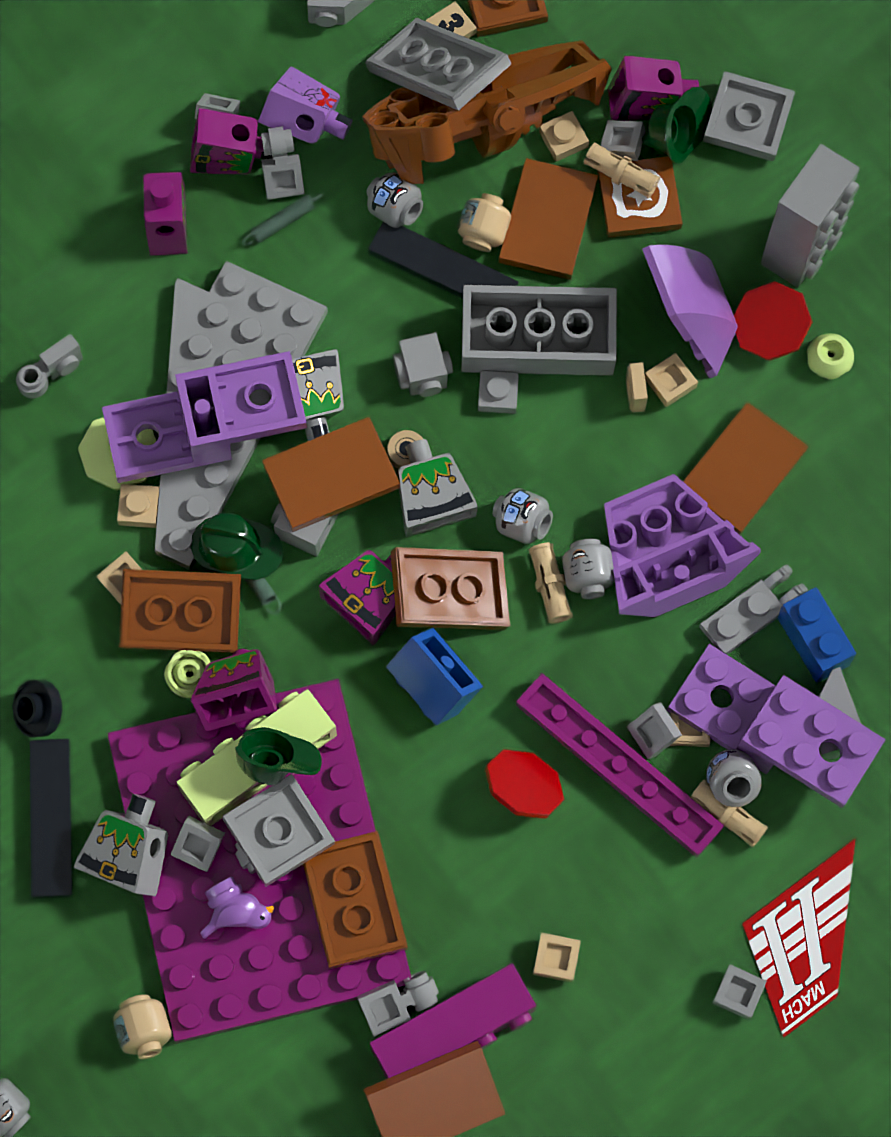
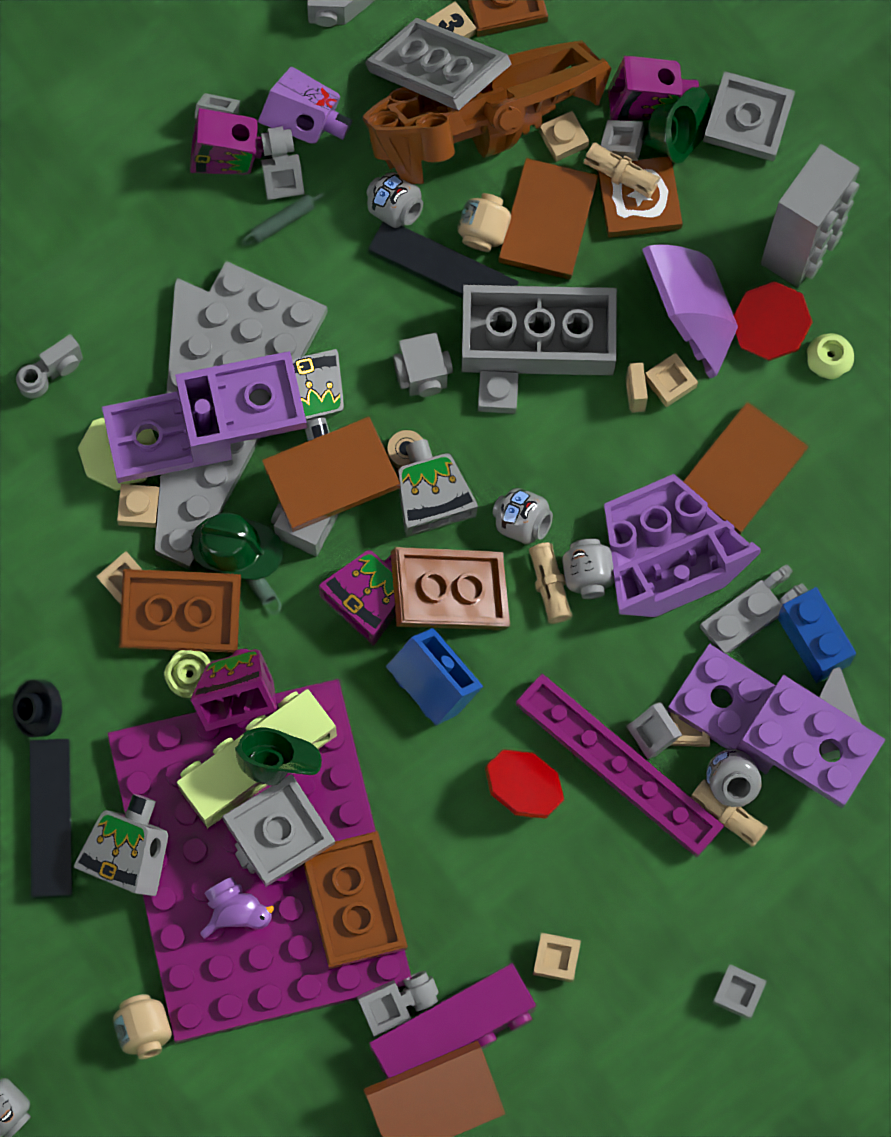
(165, 207): magenta torso -> none
(197, 843): light grey plate -> none
(802, 940): sticker -> none

